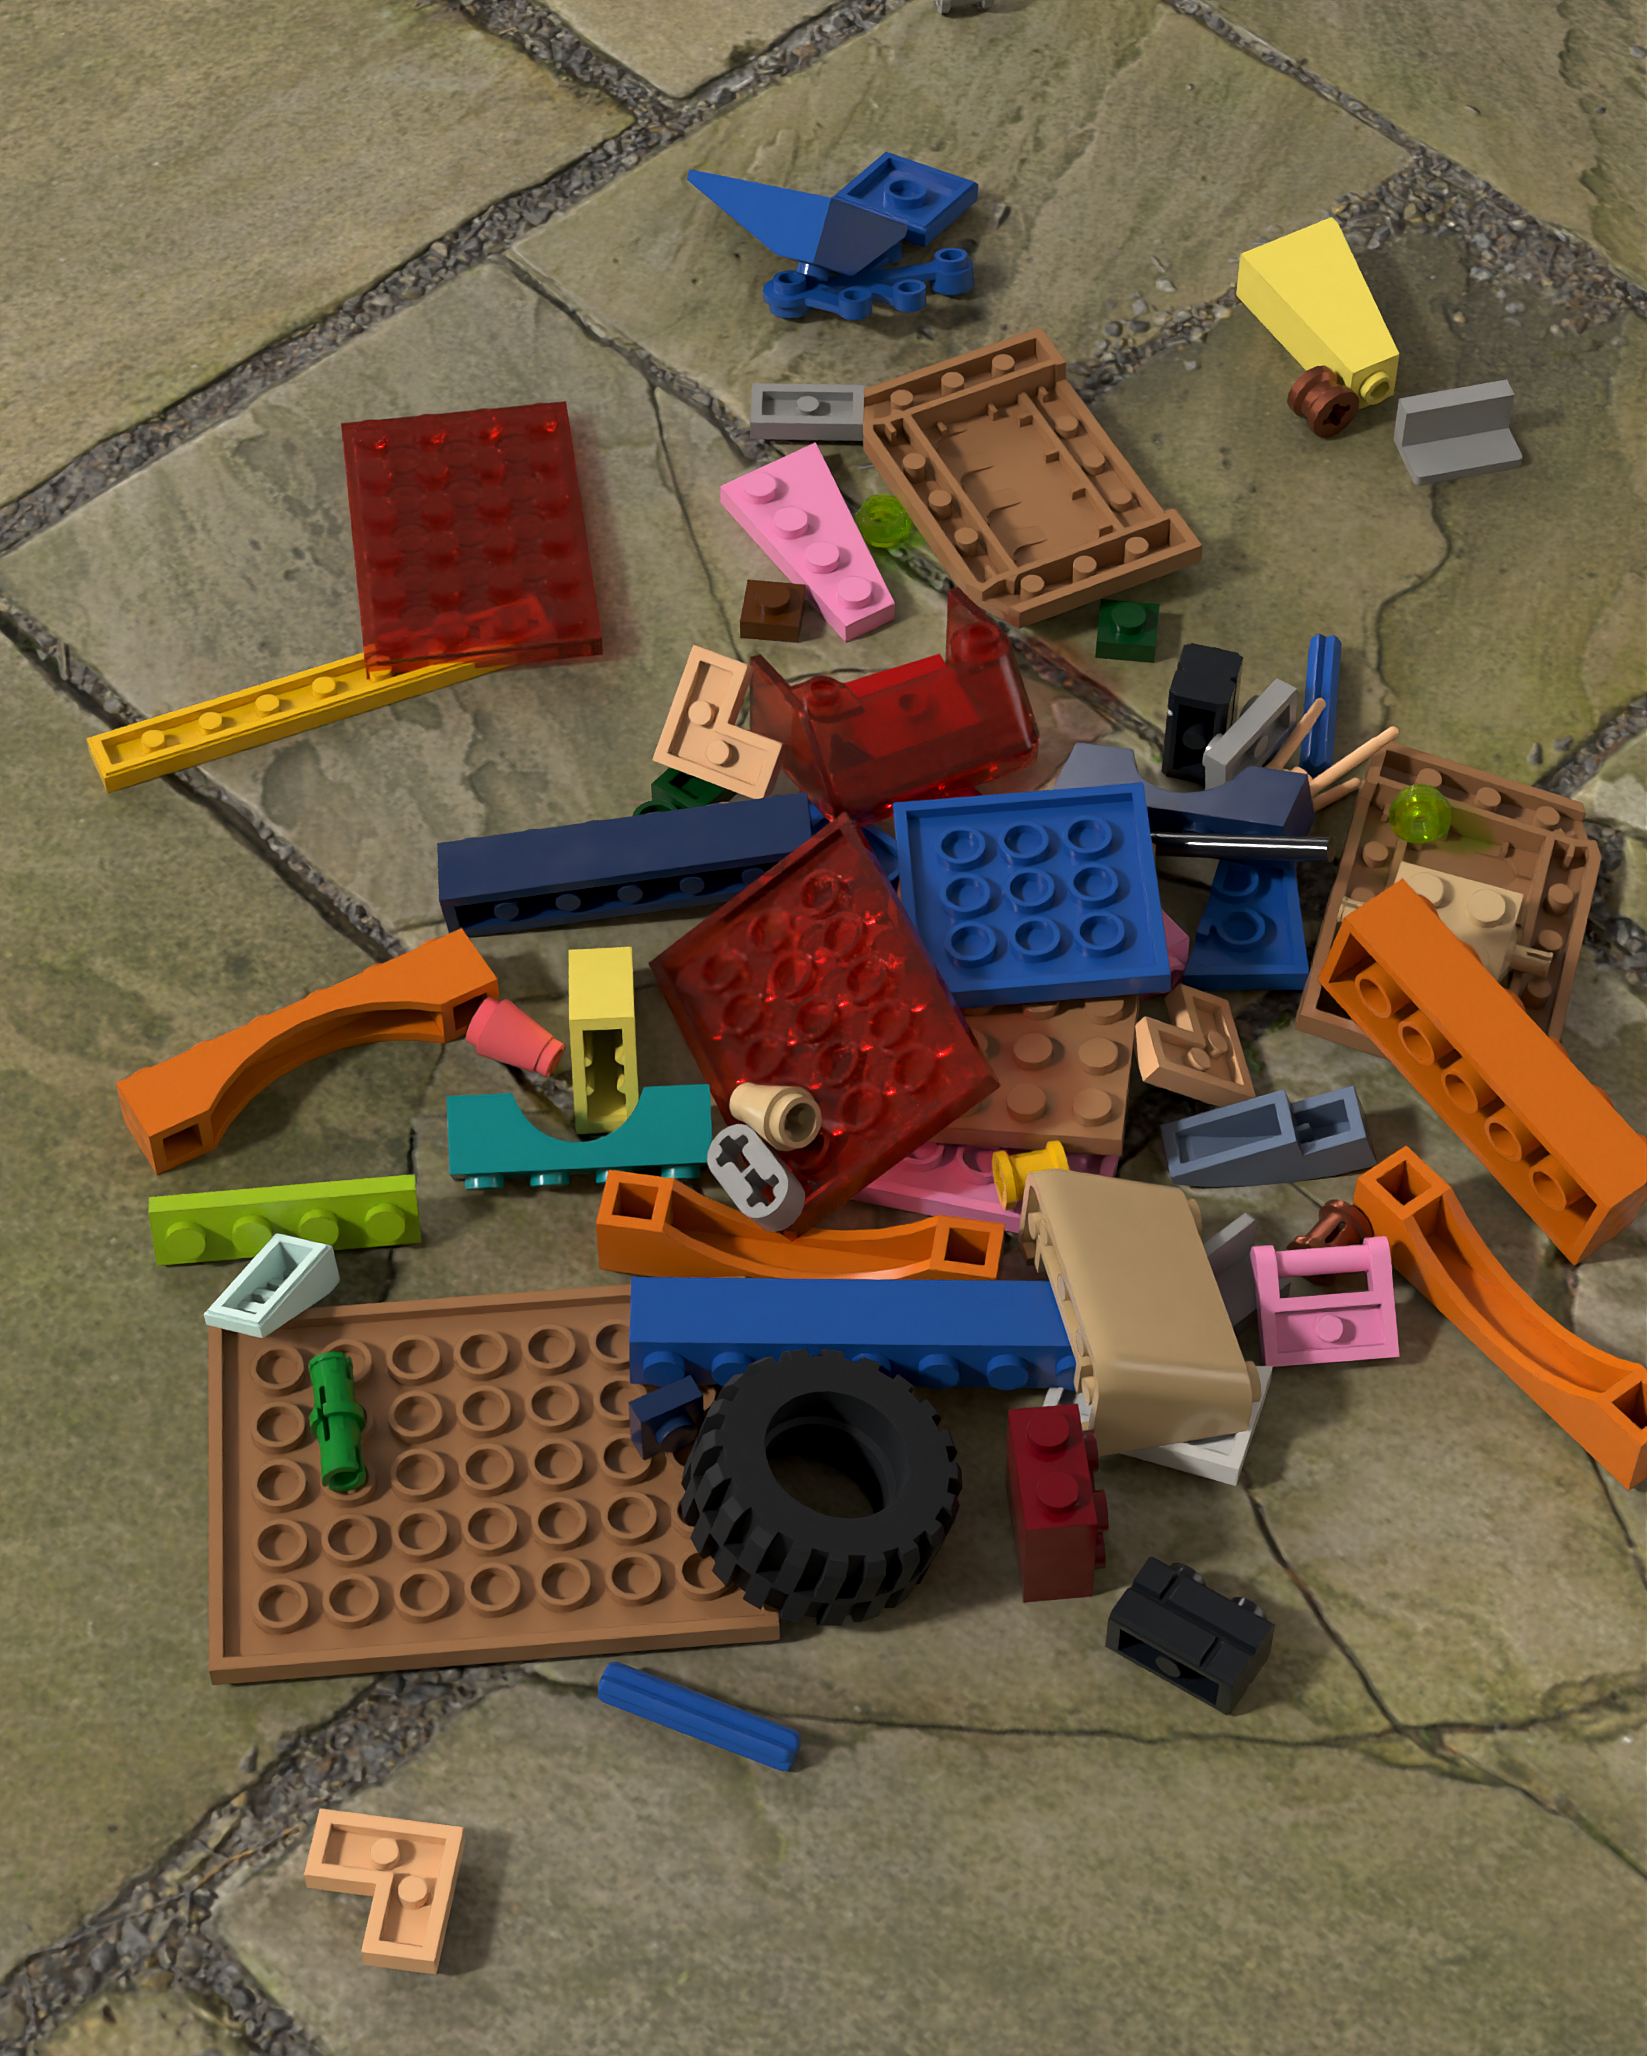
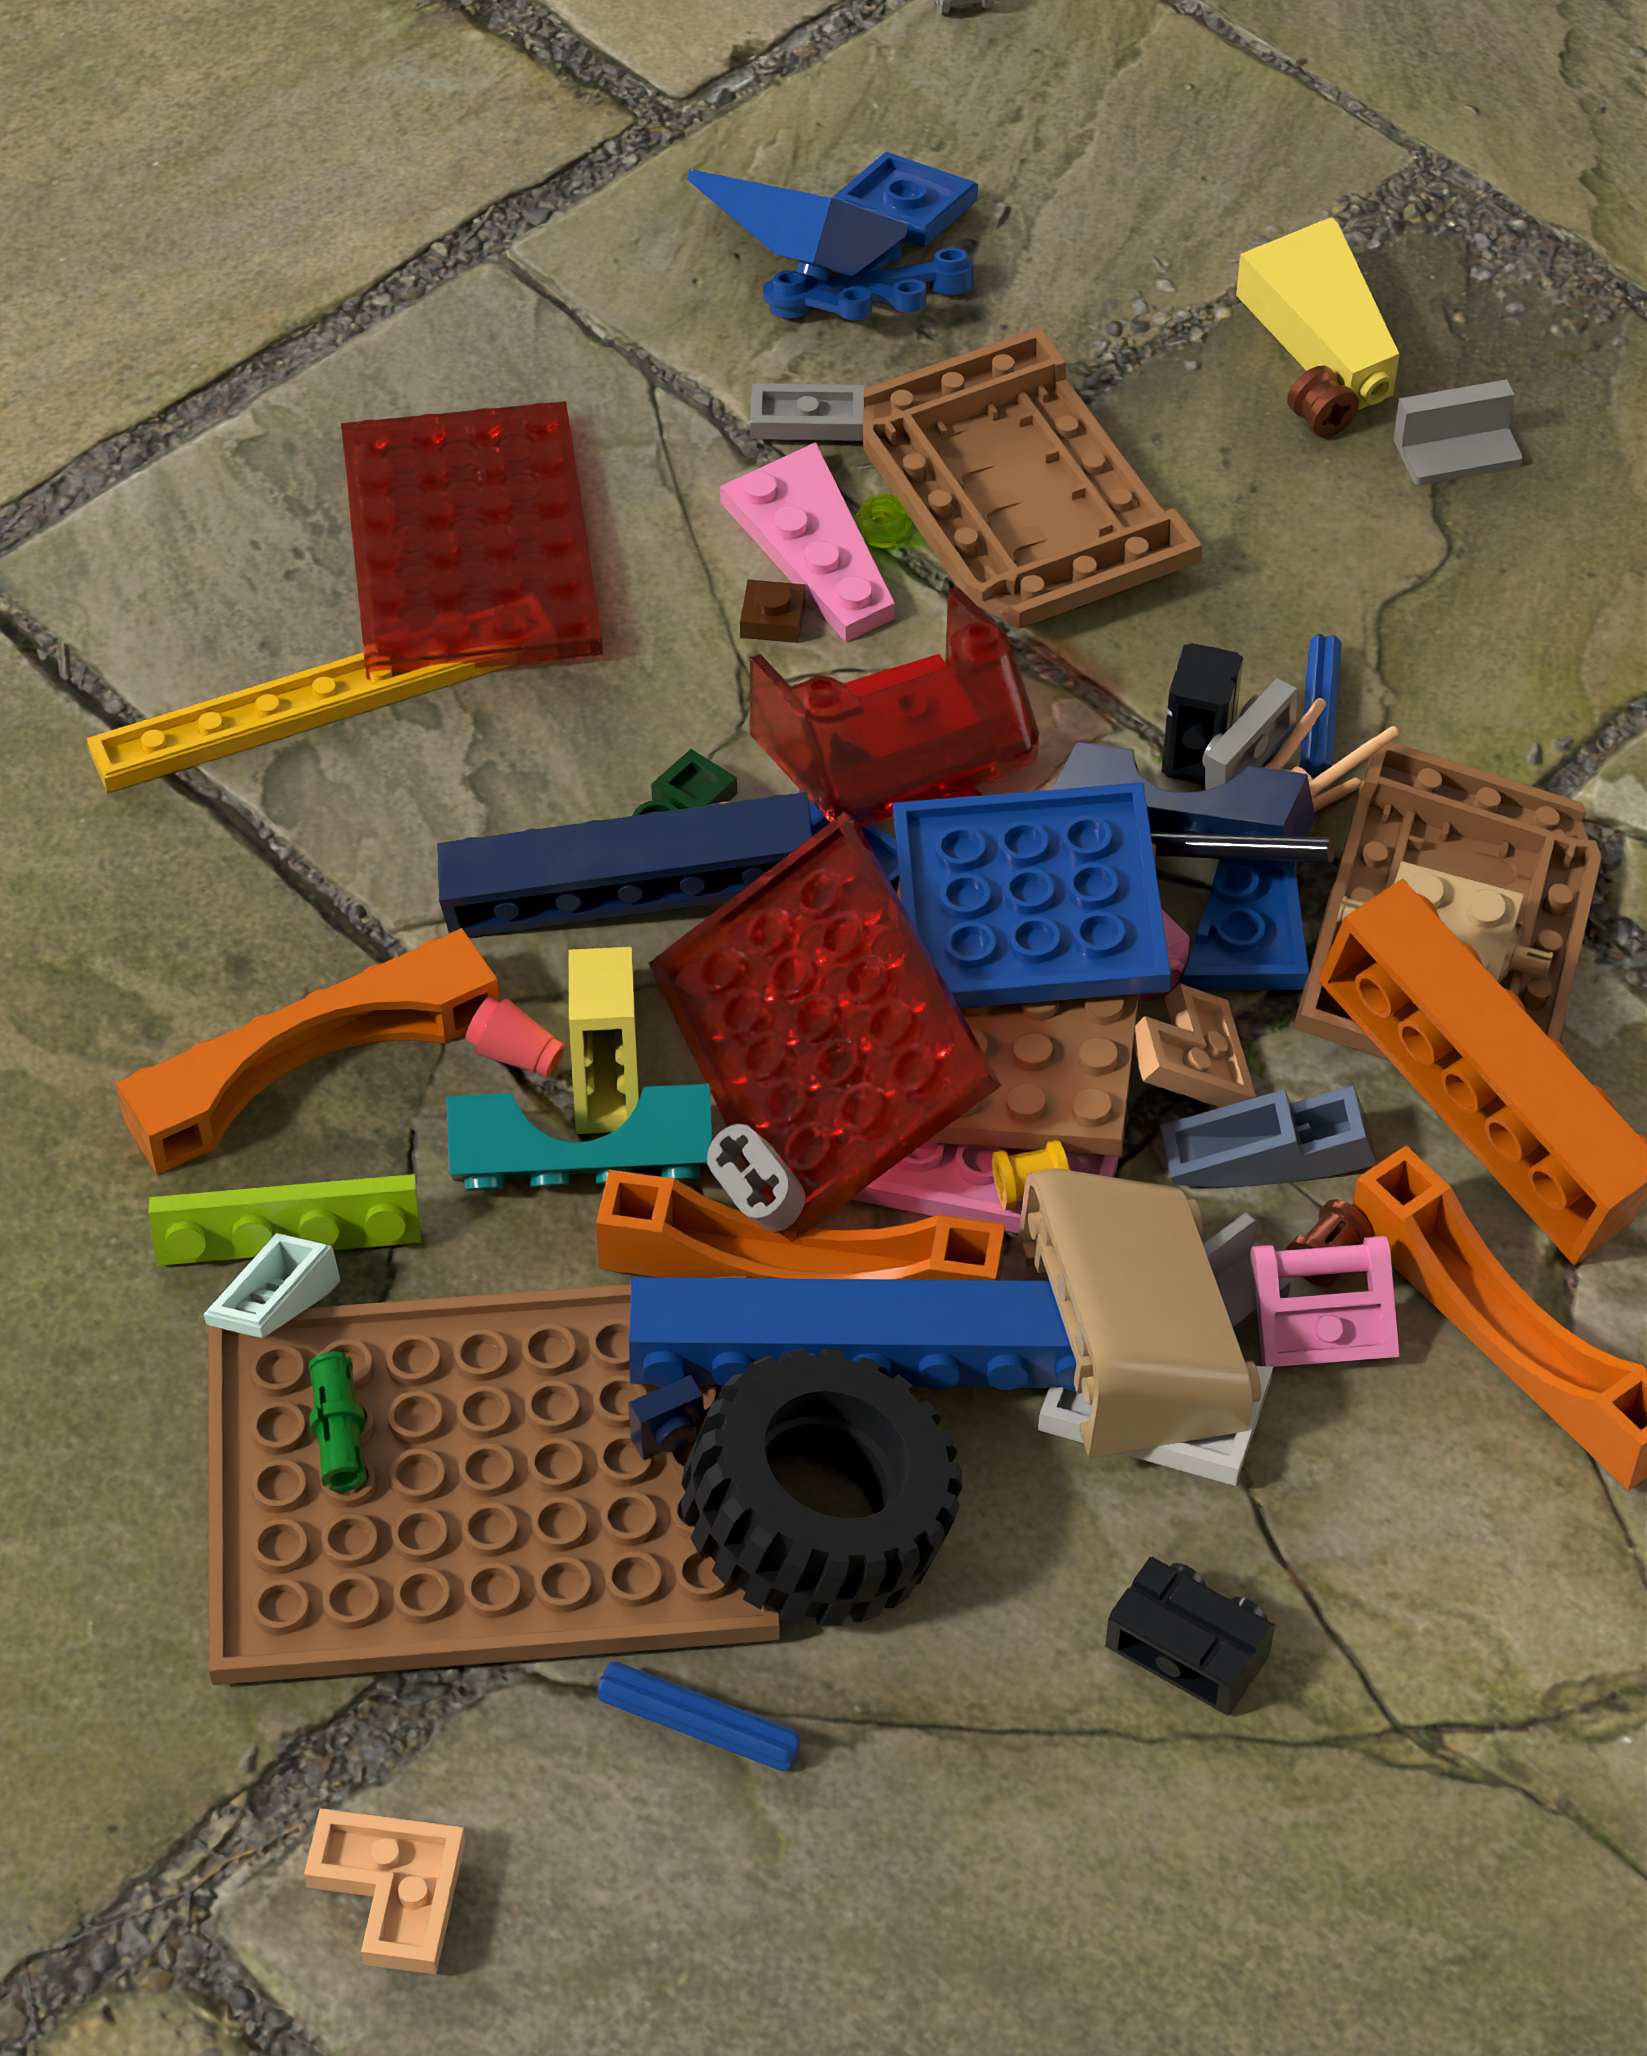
(703, 734): light nougat plate -> none
(779, 1114): tan cone -> none
(1054, 1502): dark red brick -> none
(1127, 631): dark green plate -> none
(1415, 802): clear neon green plate -> none

